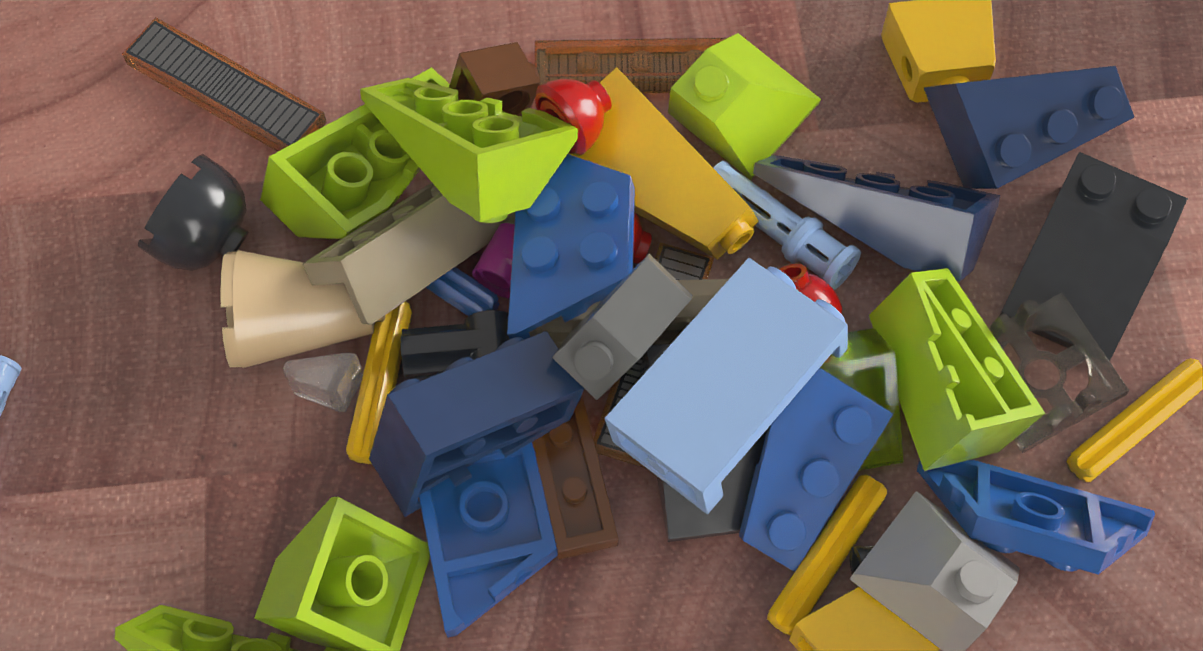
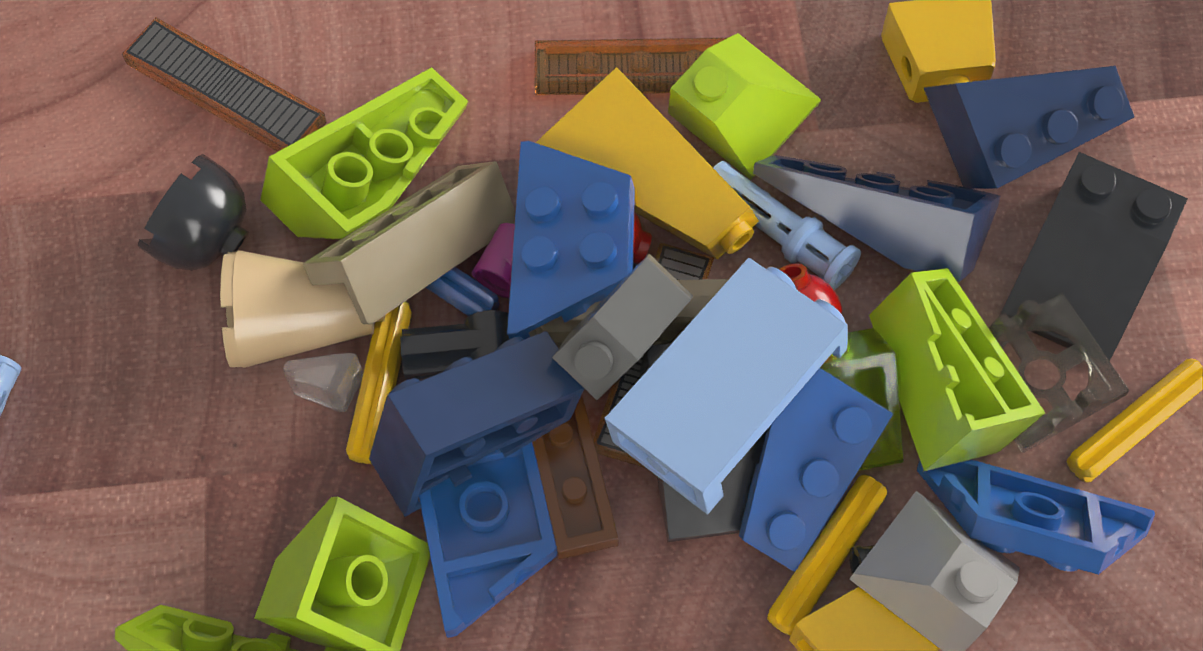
(470, 148): lime wedge -> none
(499, 74): reddish brown brick -> none
(577, 105): red brick -> none

